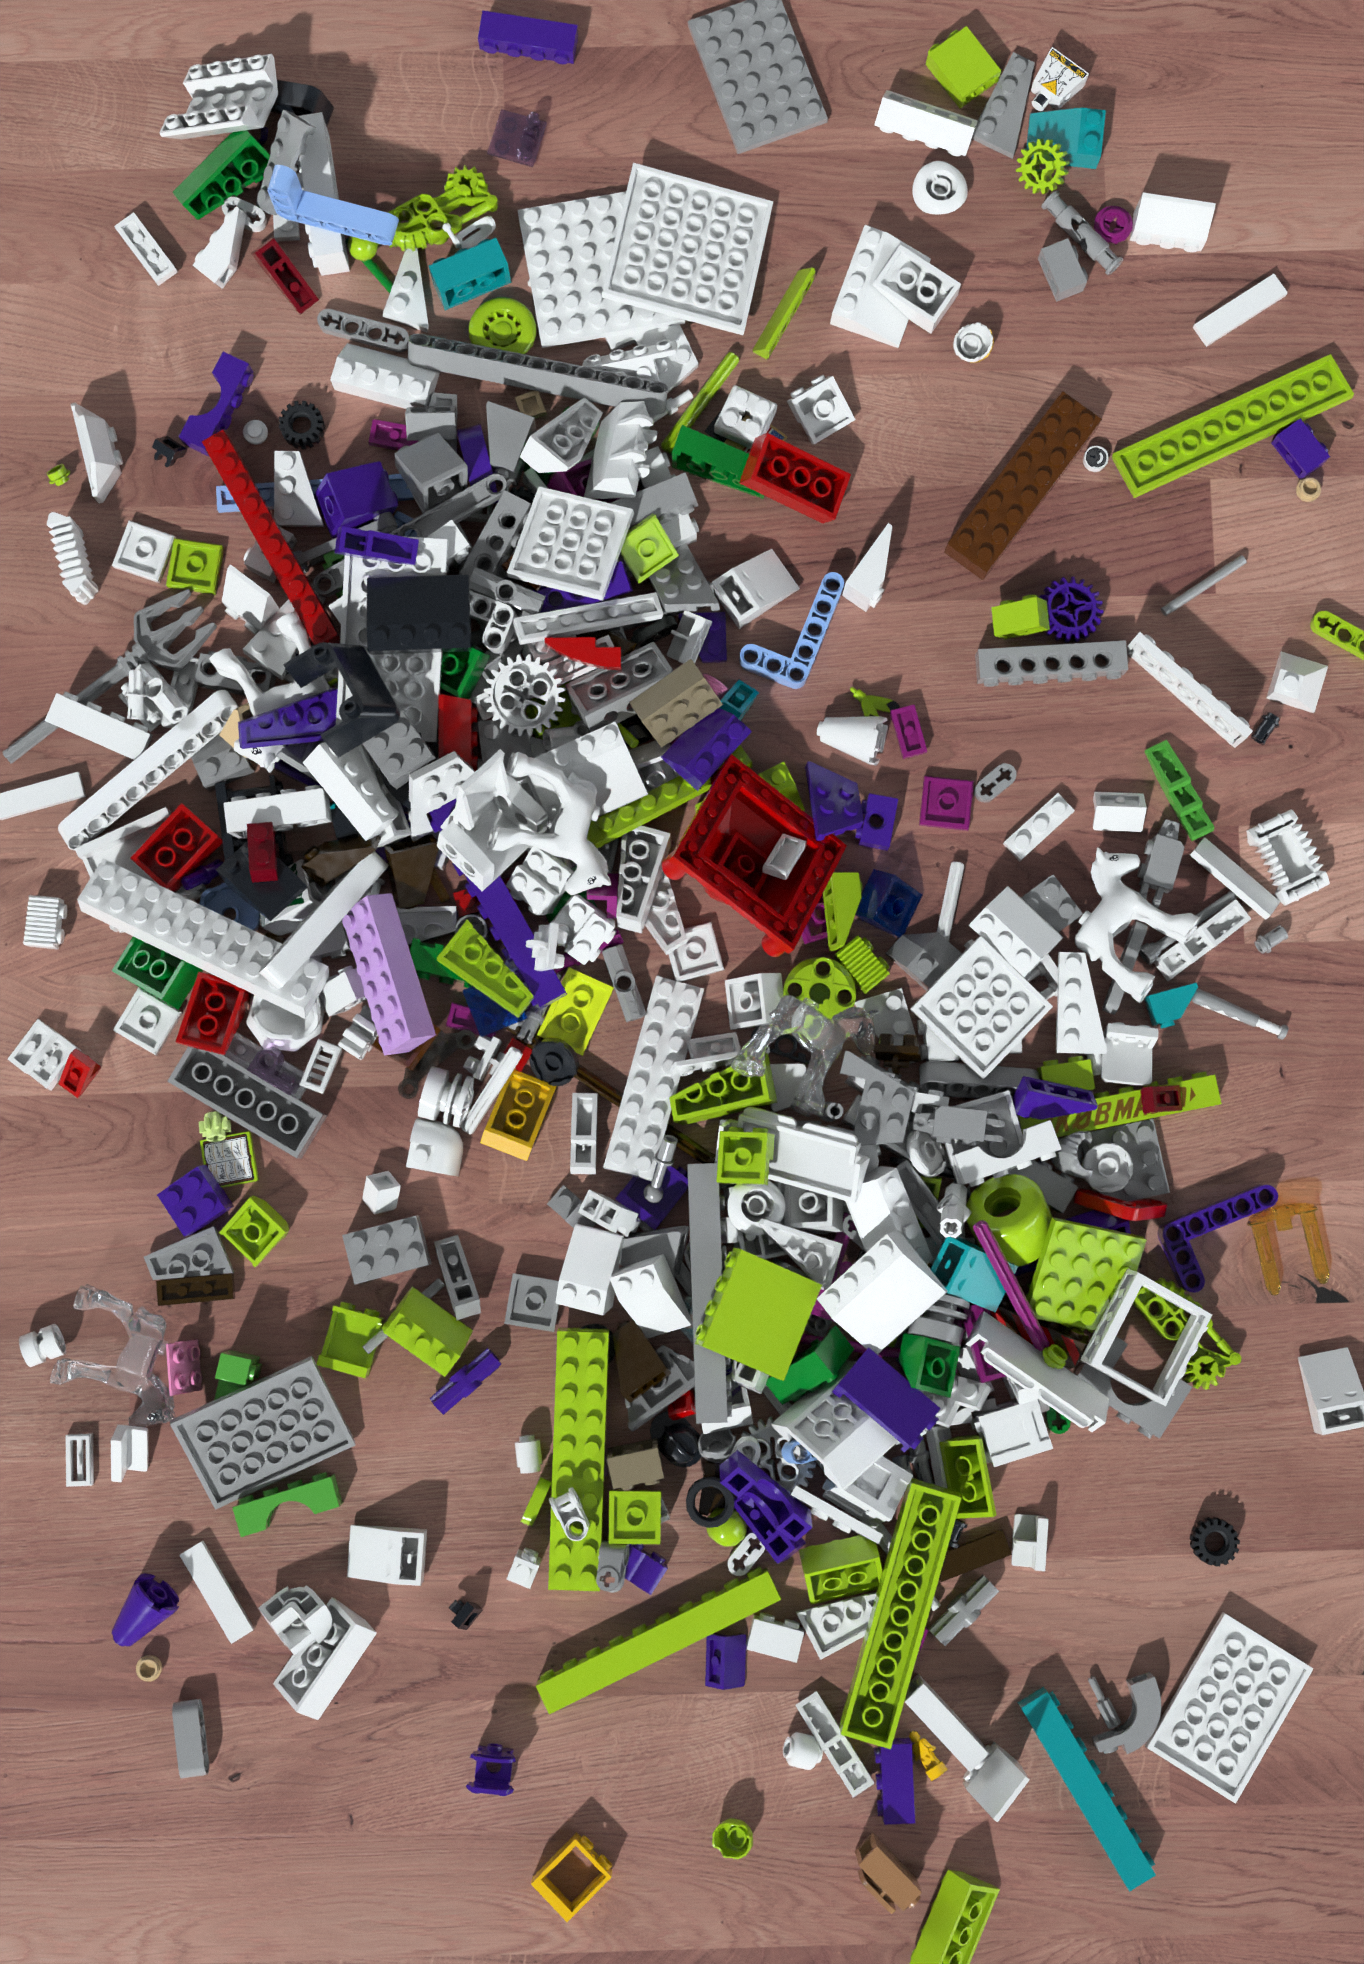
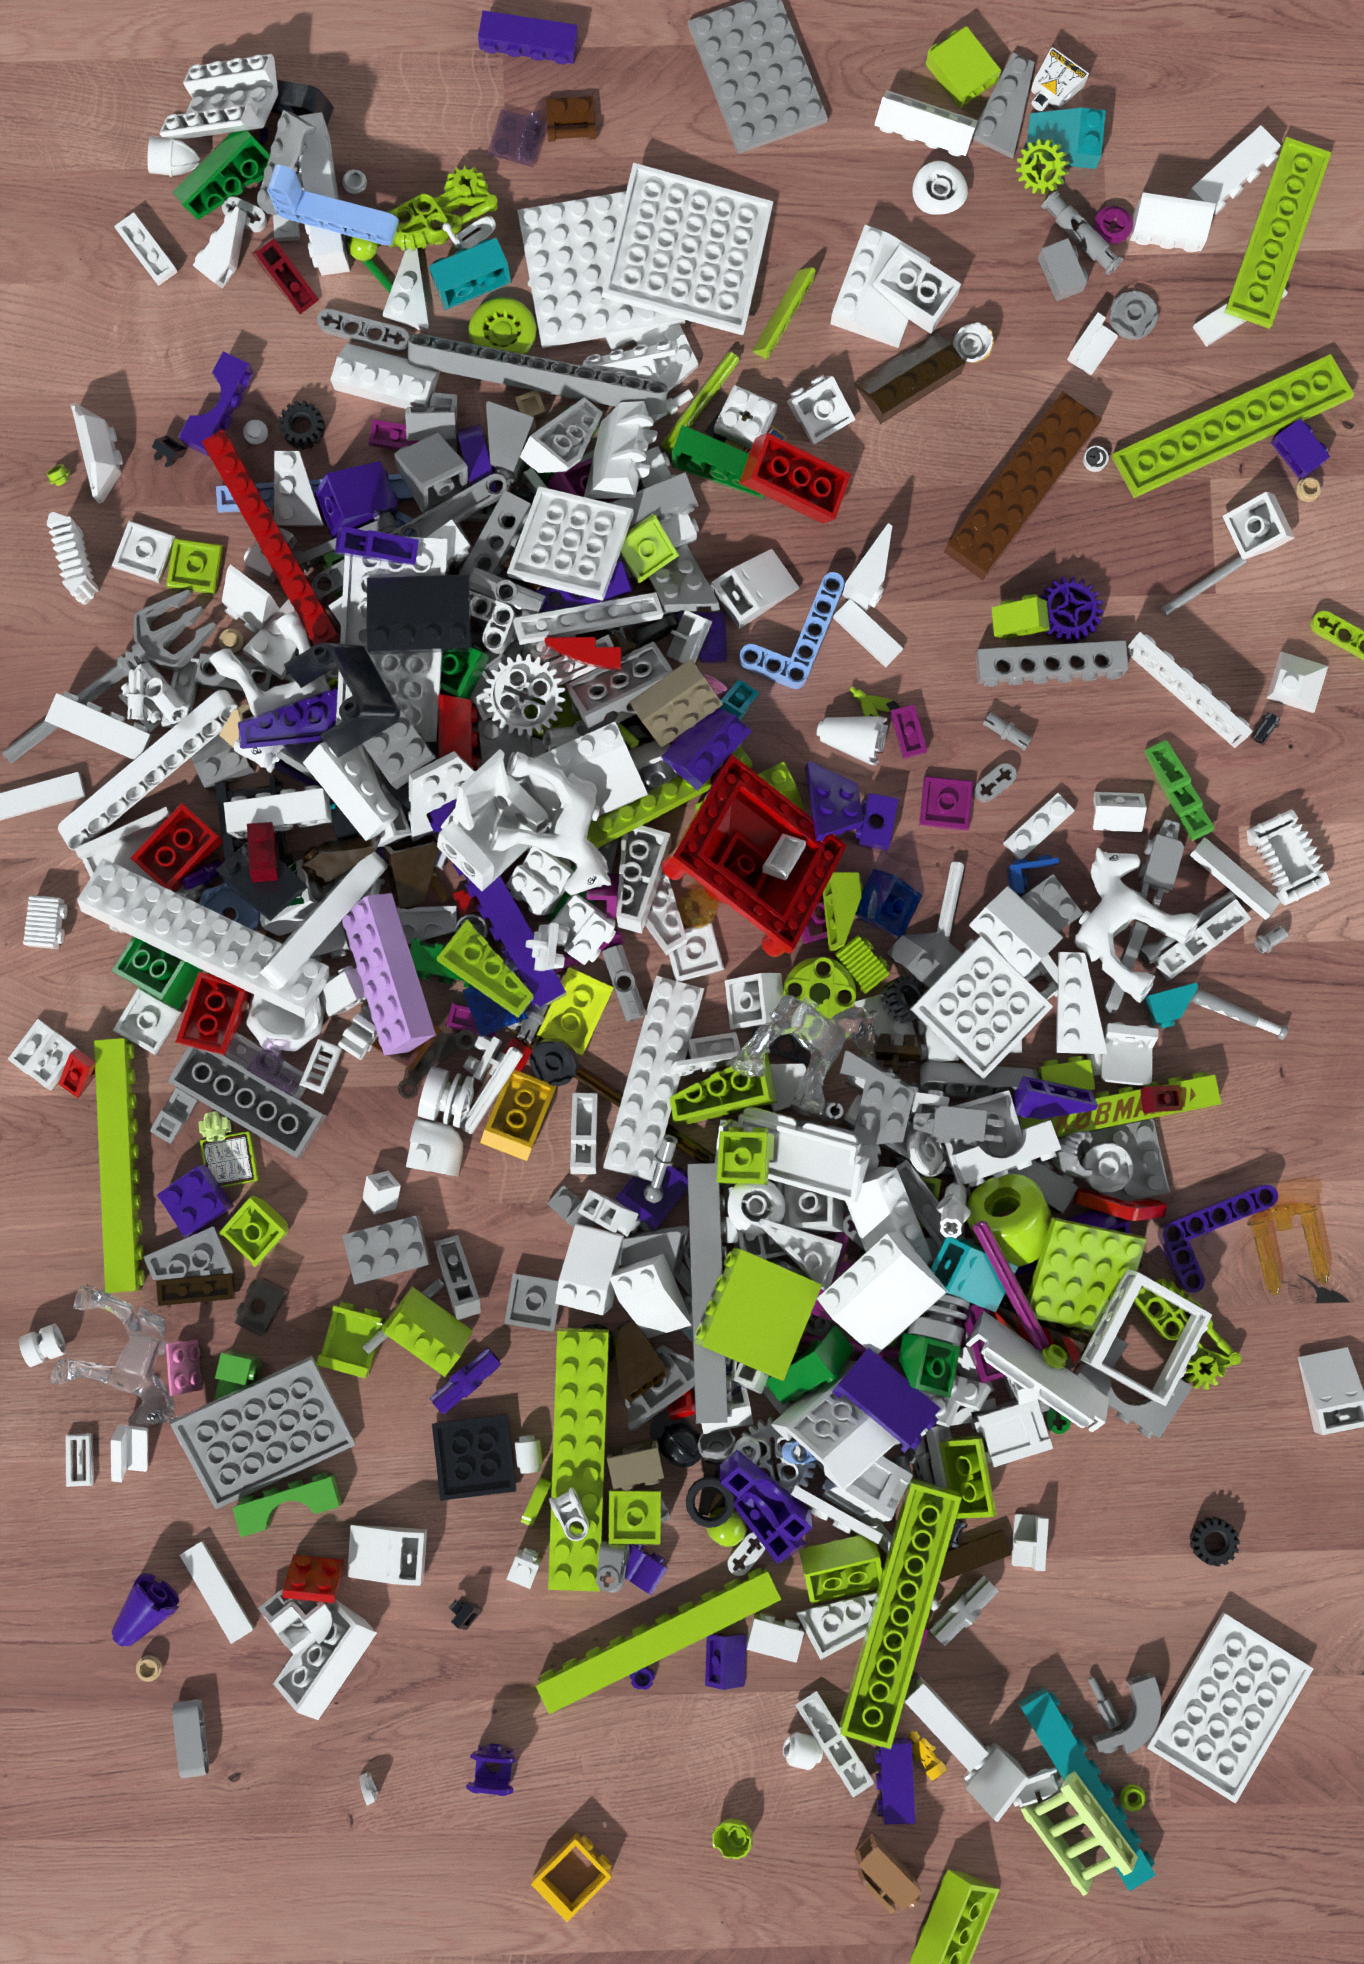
(118, 1165): none -> lime brick
(170, 156): none -> white helmet
(174, 1115): none -> light grey slope
(231, 639): none -> tan plate
(272, 1295): none -> clear smoke brick
(313, 1578): none -> red plate
(354, 181): none -> white plate
(368, 1788): none -> white tile
(474, 1457): none -> black plate
(570, 112): none -> reddish brown plate
(645, 1683): none -> dark purple plate
(707, 912): none -> clear yellow gear
(867, 633): none -> white tile
(893, 998): none -> black tyre
(910, 376): none -> dark brown slope
(1007, 731): none -> light grey pin
(1018, 881): none -> blue bracket
(1045, 1782): none -> white hinge
(1092, 345): none -> white panel
(1095, 1818): none -> yellowish green fence
(1133, 315): none -> light grey tile
(1134, 1805): none -> lime plate
(1236, 169): none -> white brick
(1258, 526): none -> white slope
(1277, 232): none -> lime plate

